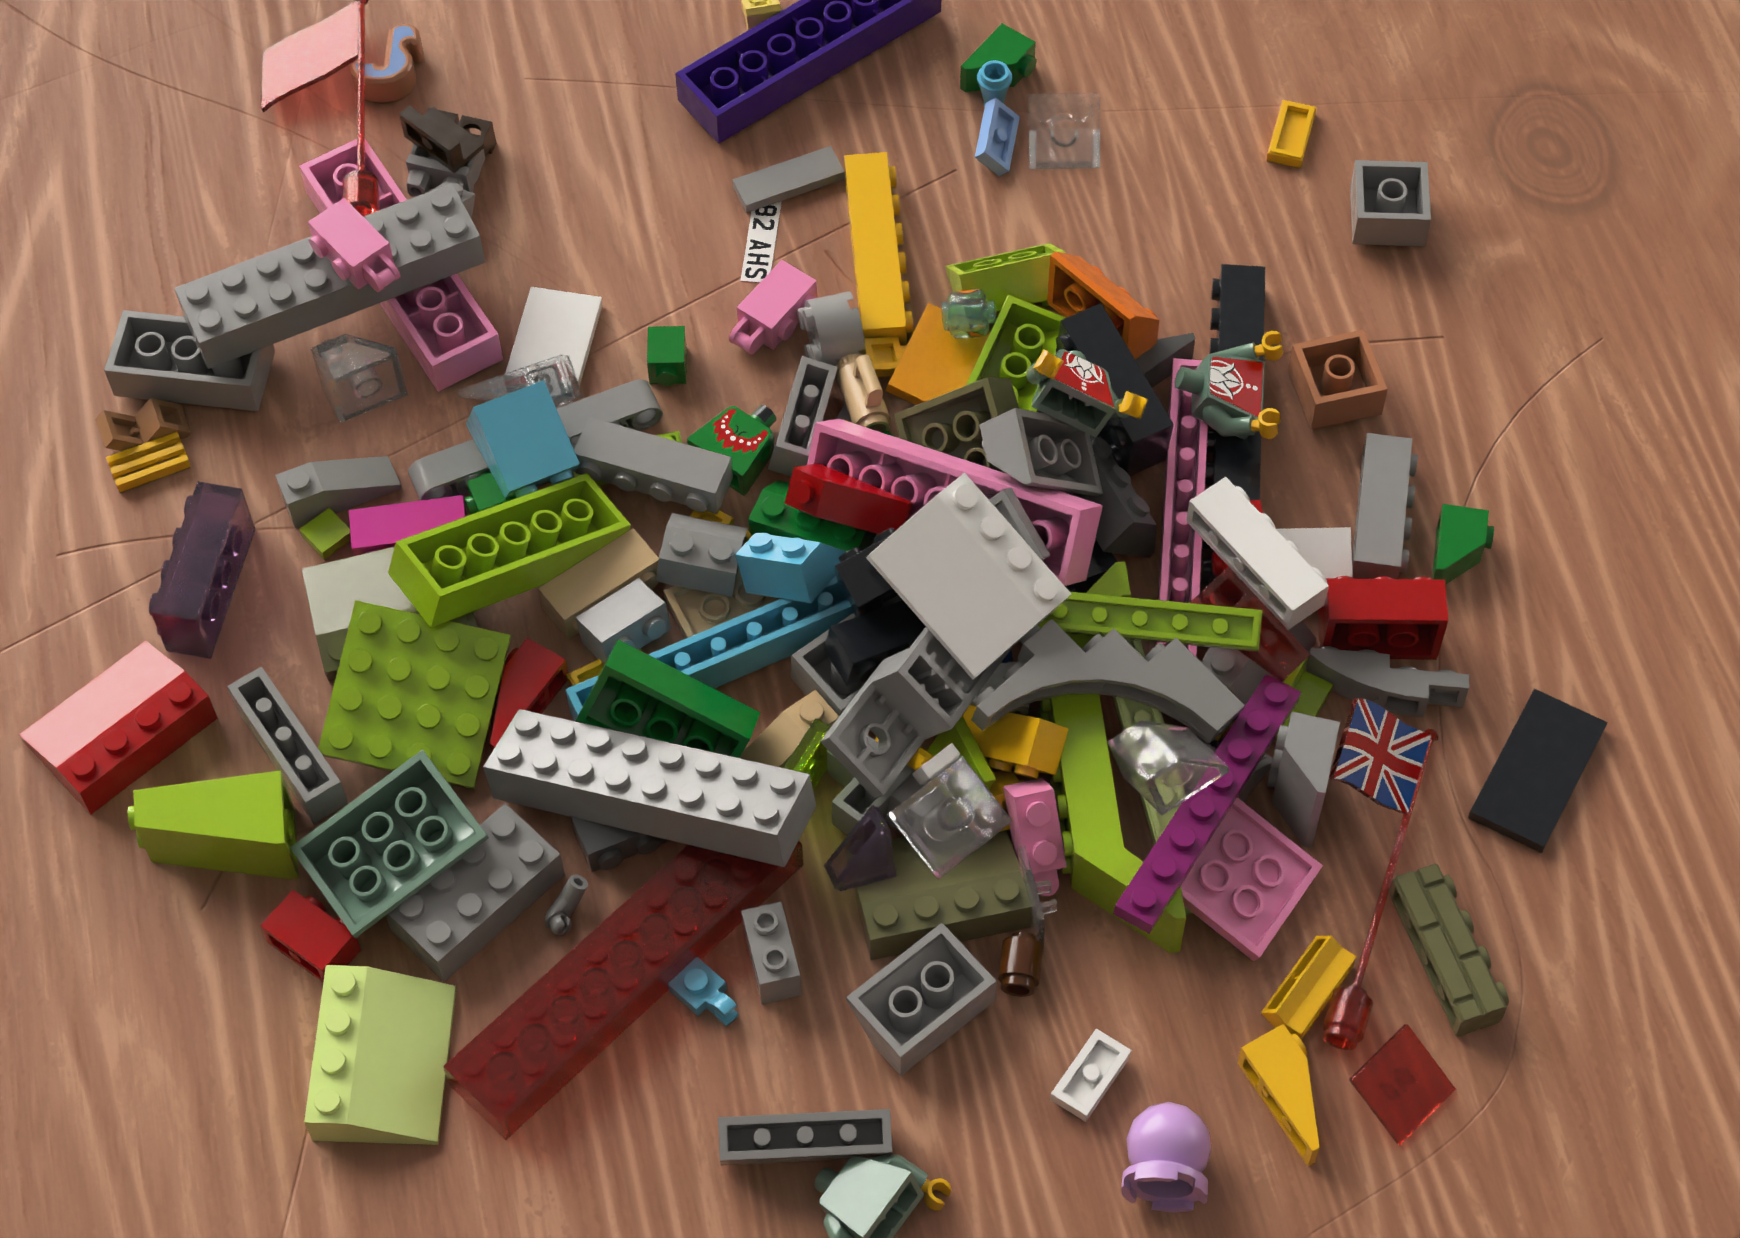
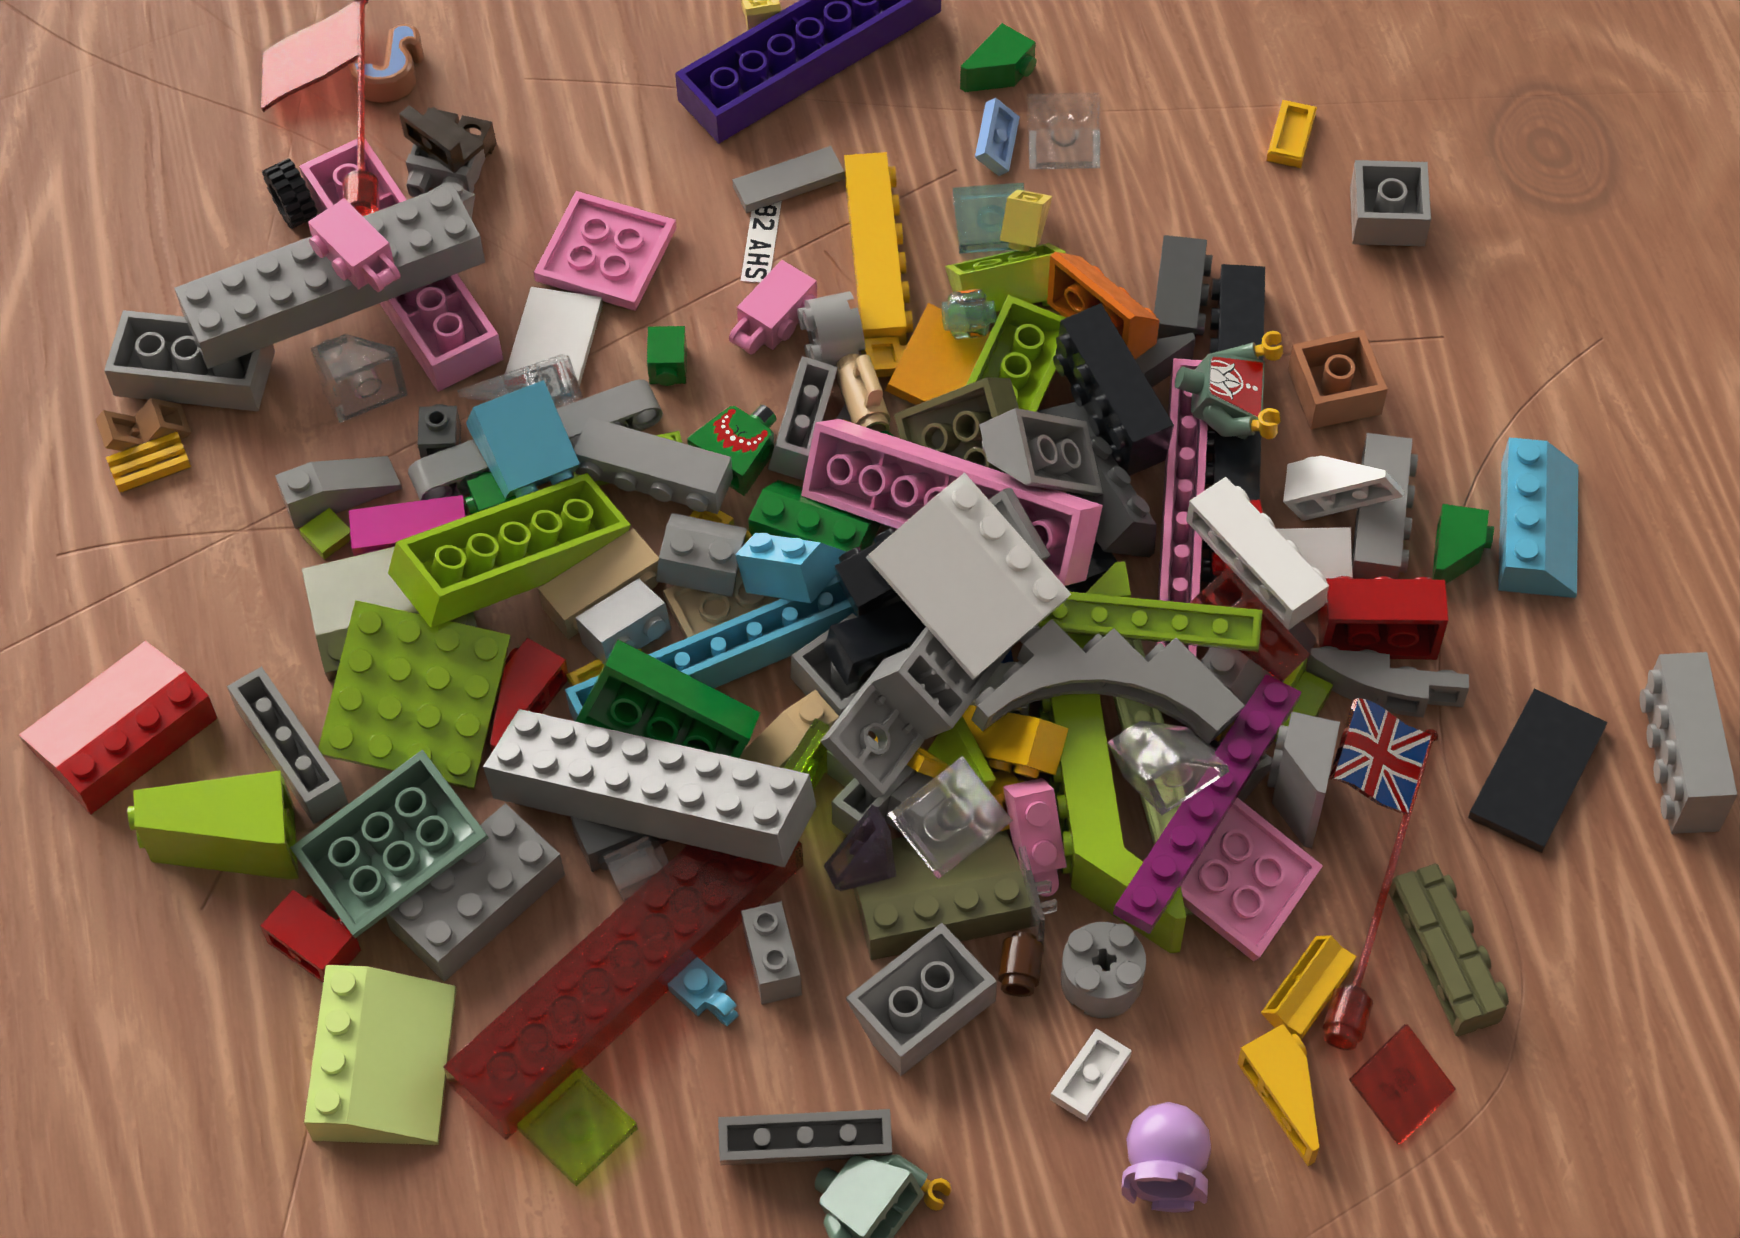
(202, 569): clear purple brick -> none
(290, 193): none -> black tyre
(438, 429): none -> dark grey brick
(563, 907): light grey arm -> none
(577, 1126): none -> clear neon green tile
(605, 250): none -> bright pink plate
(635, 865): none -> clear brick
(845, 499): red slope -> none
(936, 764): white tile -> none
(980, 216): none -> clear light blue tile
(994, 80): medium azure cone -> none
(1024, 219): none -> light yellow slope
(1079, 392): torso -> none
(1098, 948): none -> light grey brick
(1181, 286): none -> dark grey brick
(1331, 486): none -> white slope
(1538, 520): none -> medium azure slope
(1688, 743): none -> light grey brick

